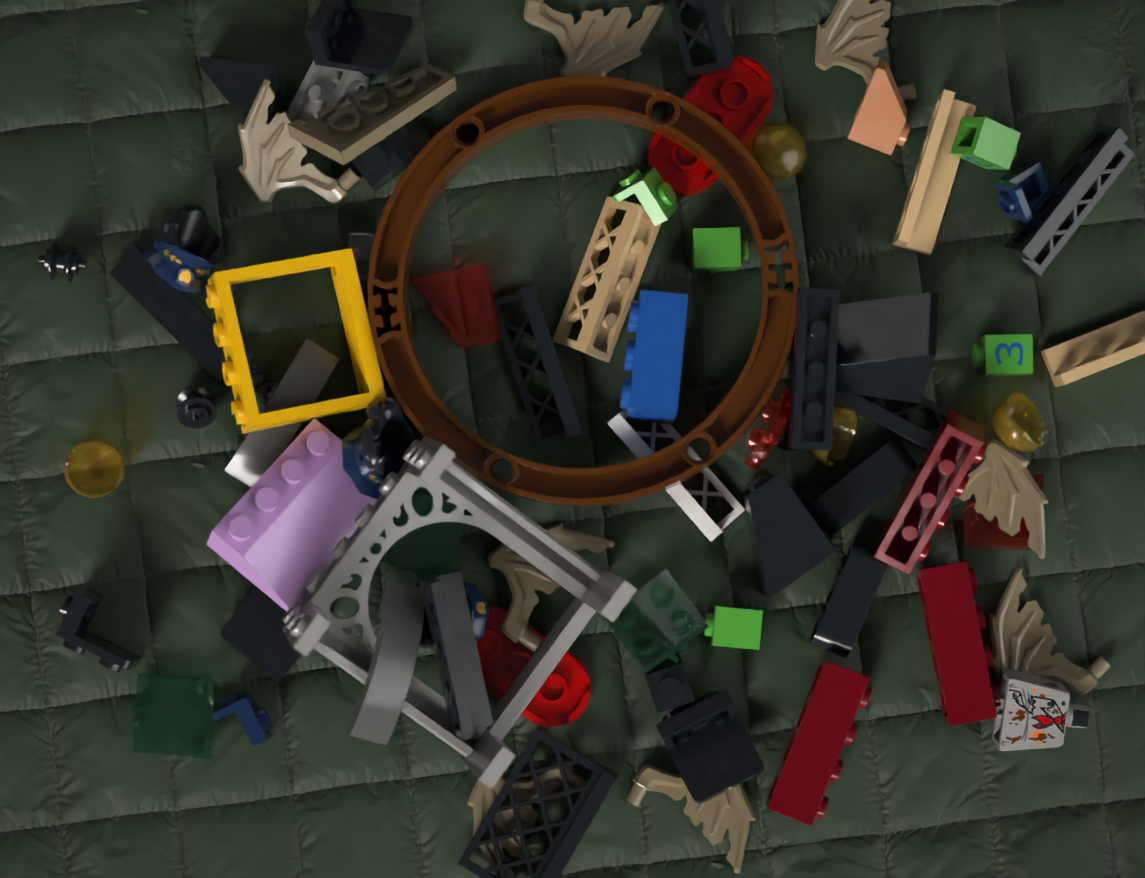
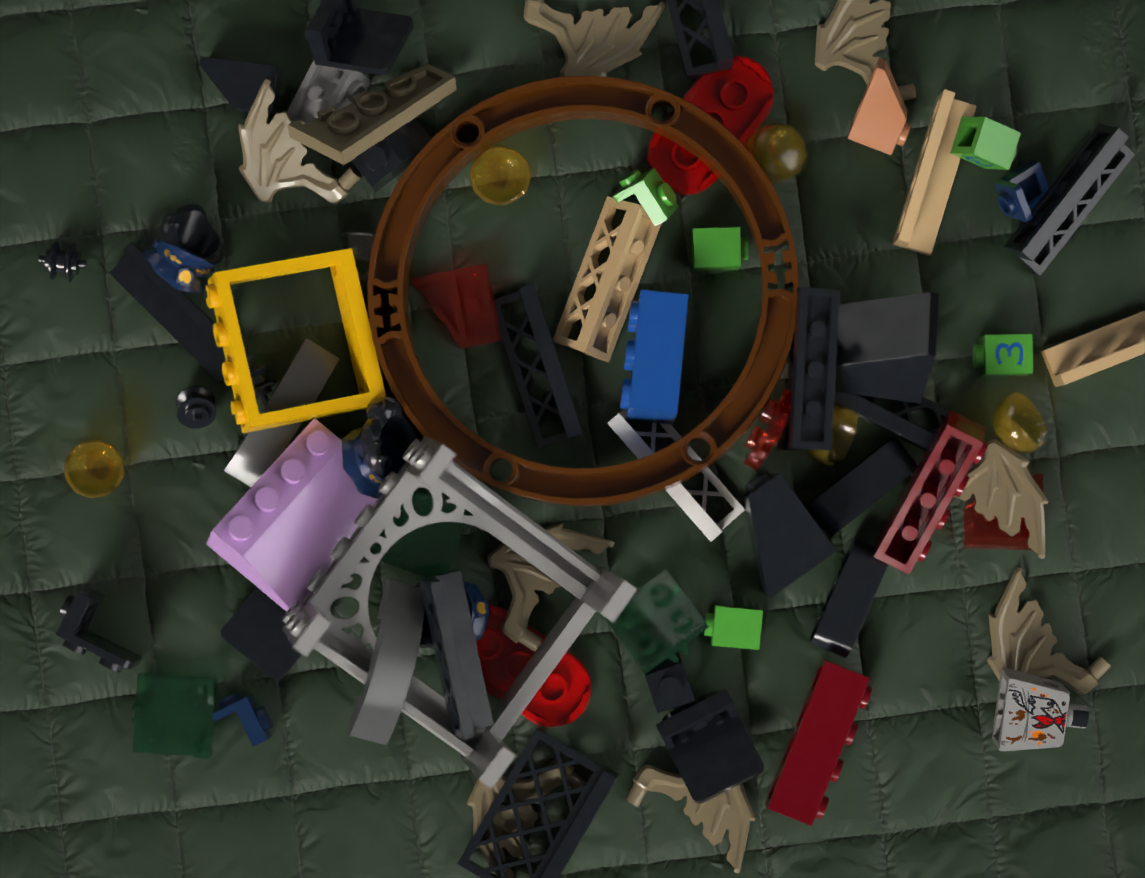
(500, 175): none -> clear yellow hair
(956, 642): dark red brick -> none

